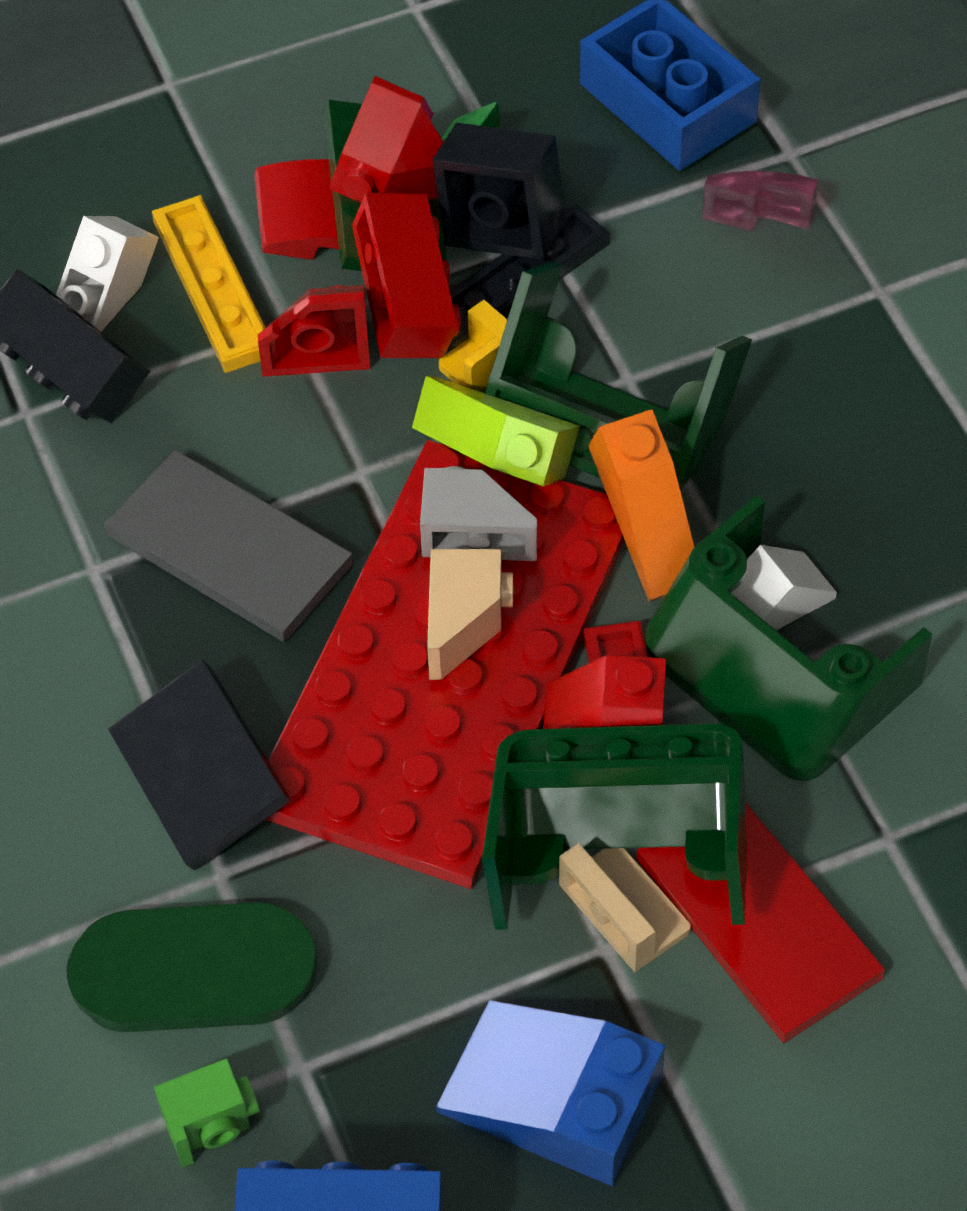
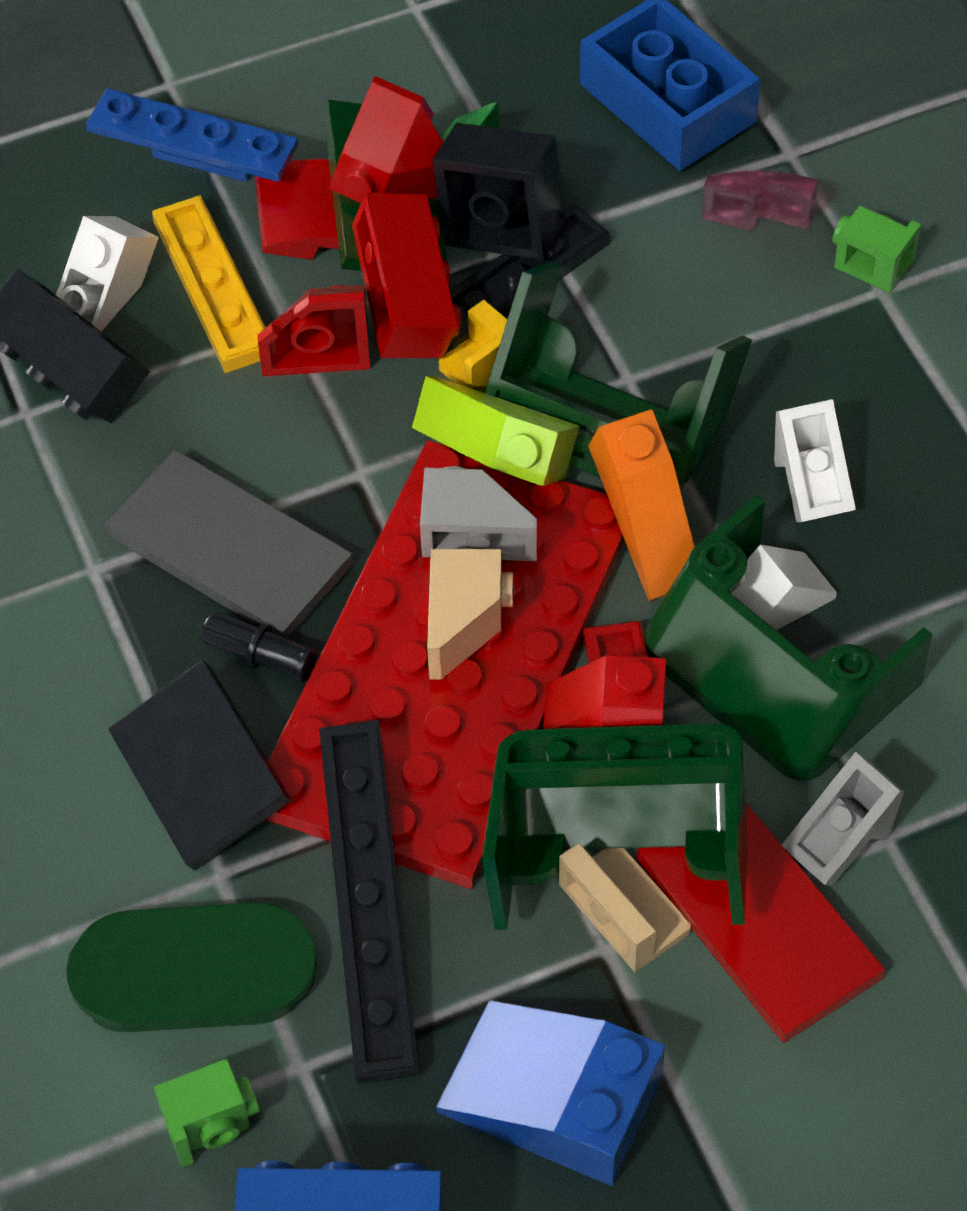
(193, 137): none -> blue bracket
(259, 646): none -> black axle
(369, 903): none -> black tile
(814, 460): none -> white slope
(849, 813): none -> light grey slope
(875, 247): none -> bright green brick

